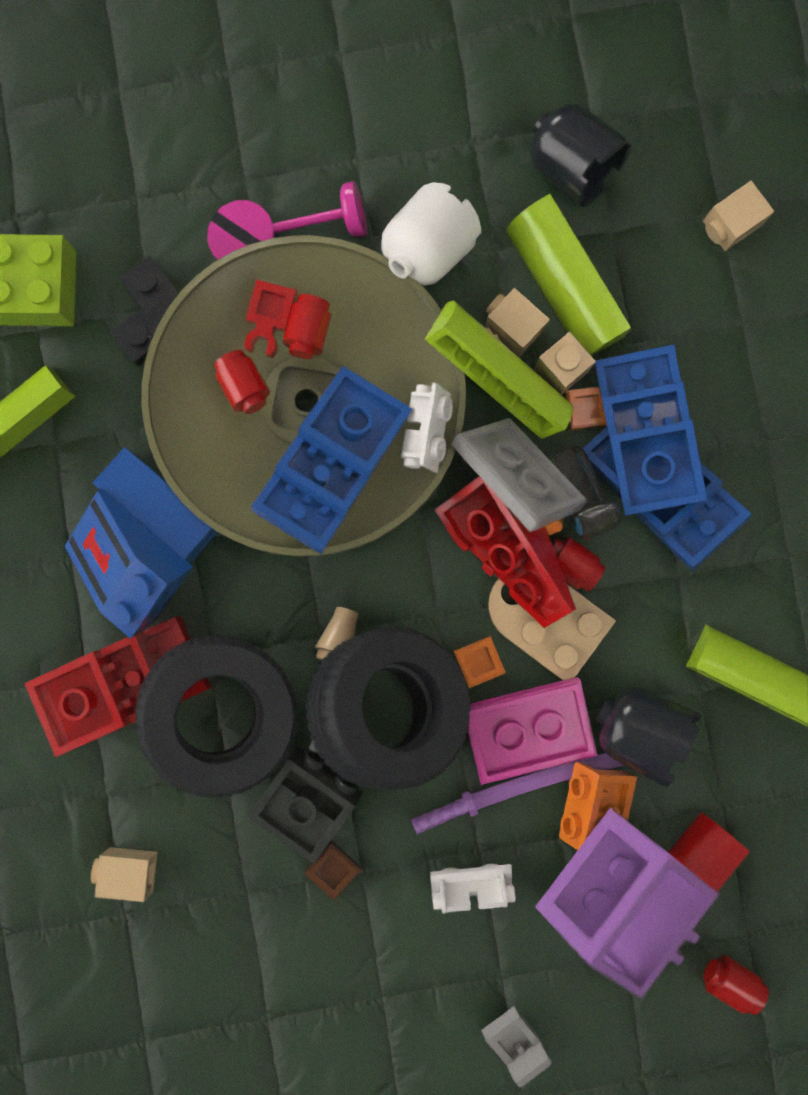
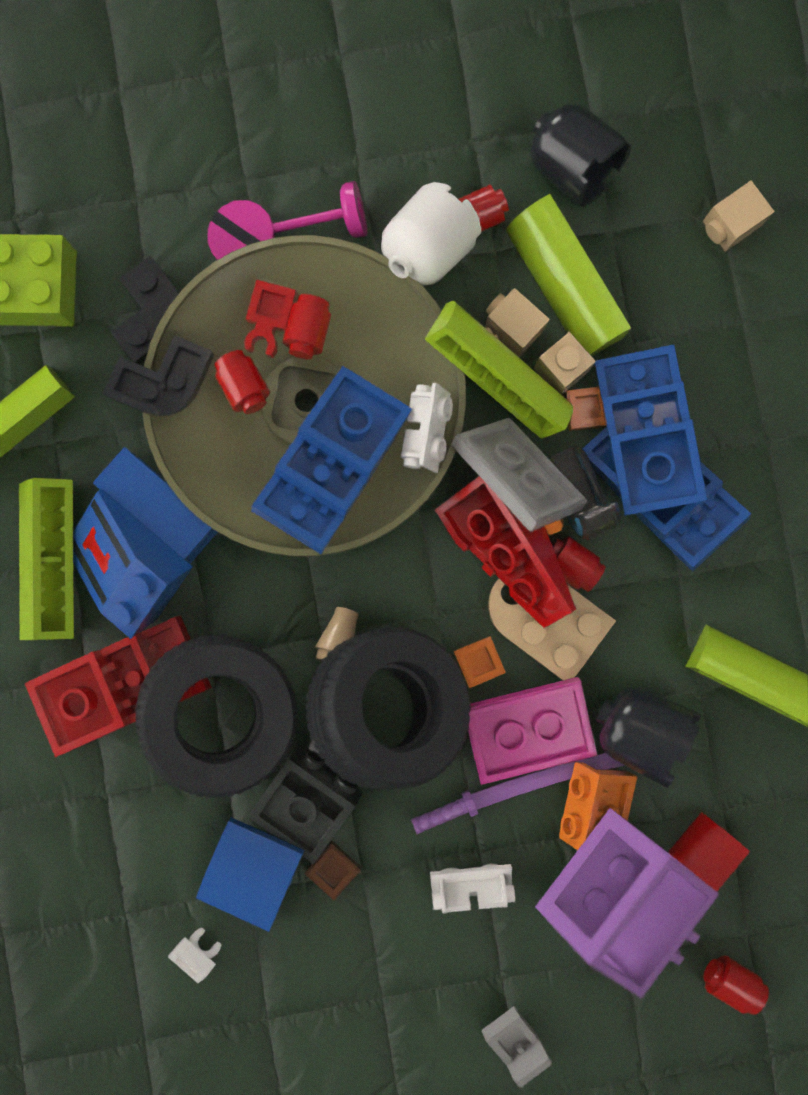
(46, 559): none -> lime brick
(124, 874): tan brick -> none
(161, 391): none -> black plate
(193, 959): none -> white tile
(249, 874): none -> blue slope
(489, 206): none -> red brick

